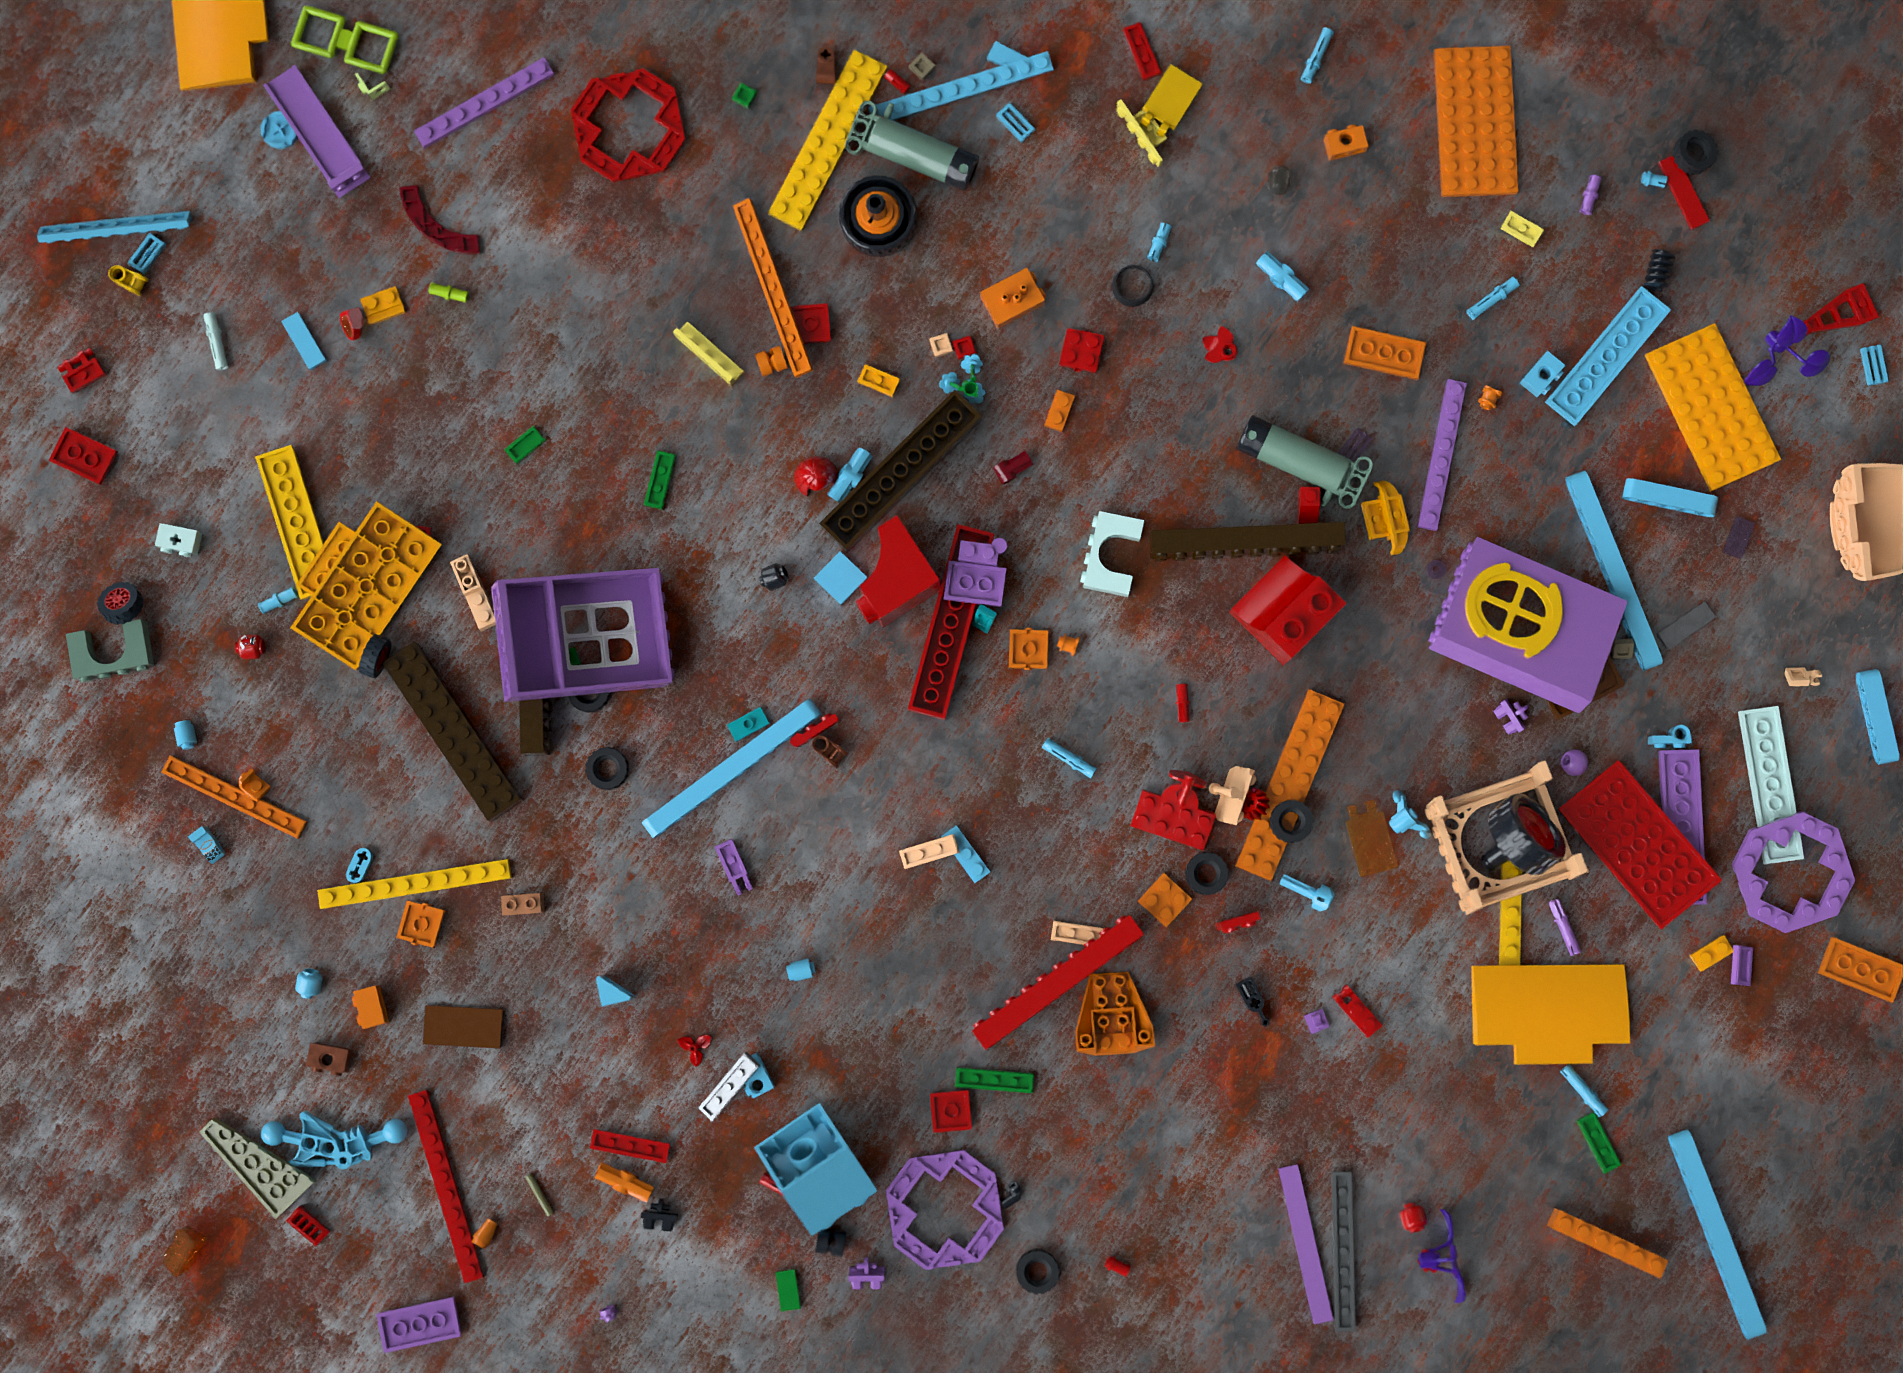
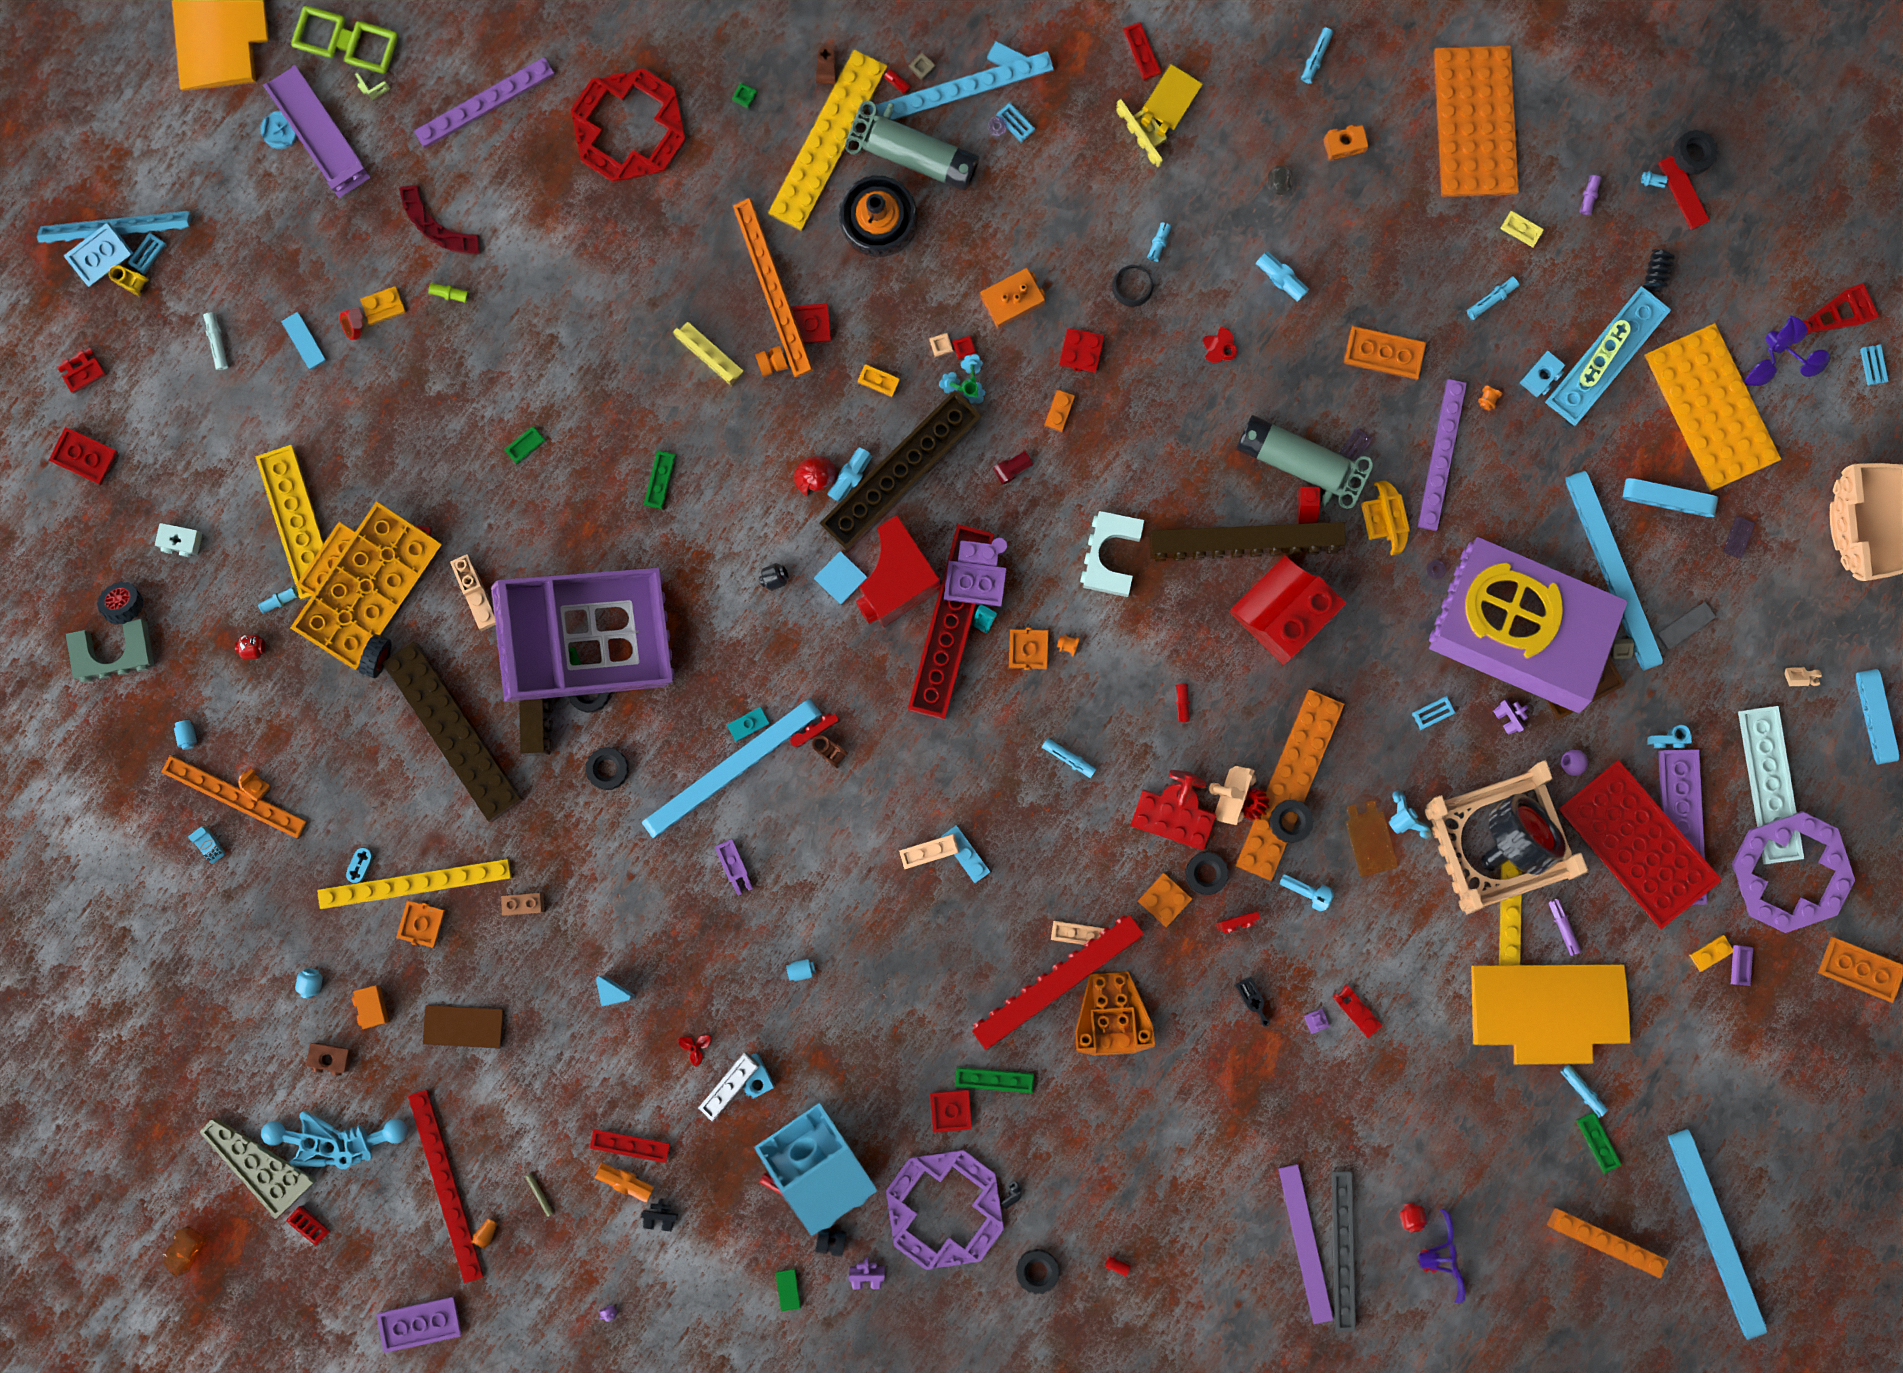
(98, 254): none -> medium azure plate
(991, 126): none -> clear purple plate
(1419, 719): none -> medium azure tile
(1603, 352): none -> yellowish green beam

